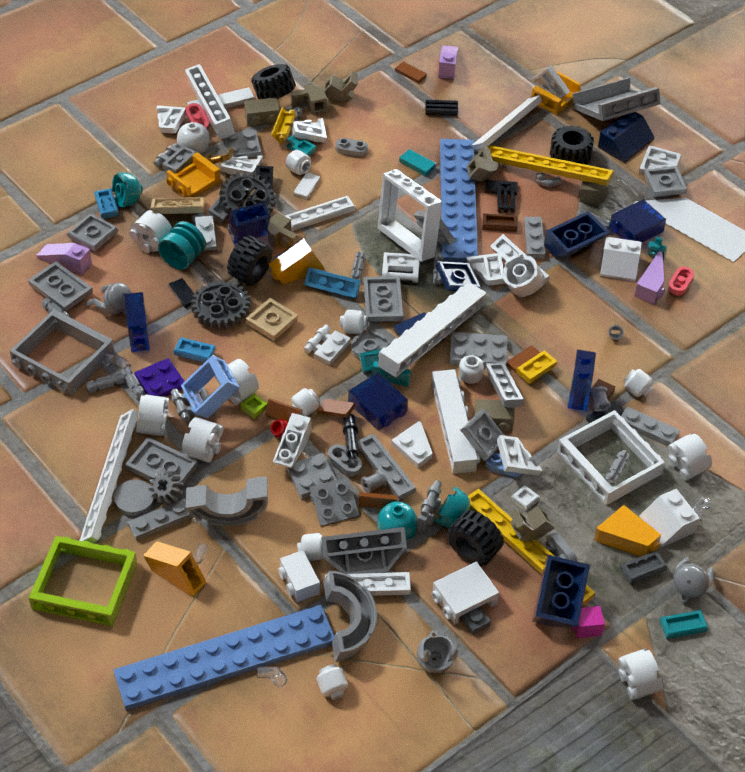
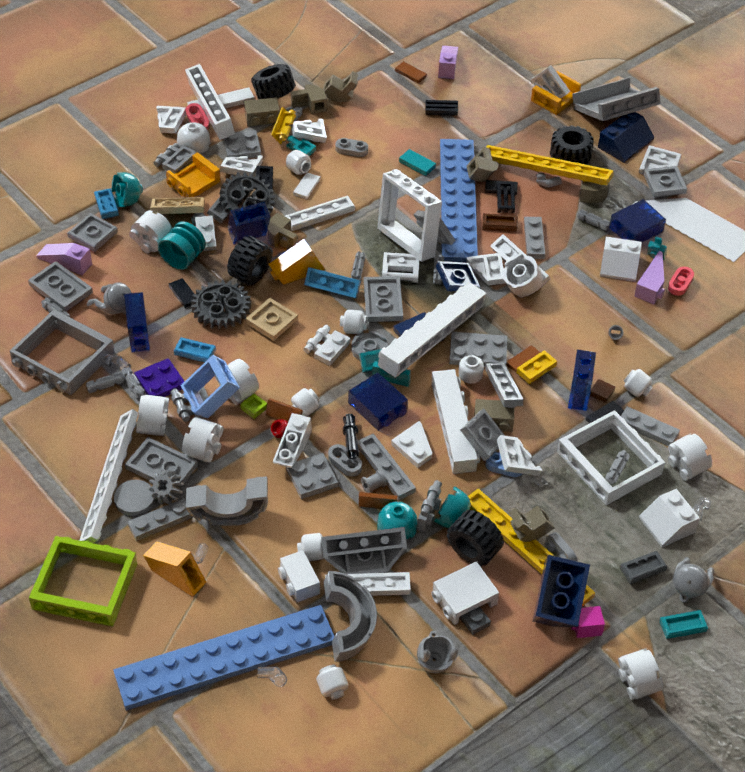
(220, 158): pearl gold piece -> none
(334, 501): light grey hinge -> none
(336, 408): piece -> none
(507, 123): white tile -> none
(525, 498): white tile -> none
(574, 234): dark blue slope -> none
(600, 398): light grey bush -> none
(628, 533): light orange slope -> none

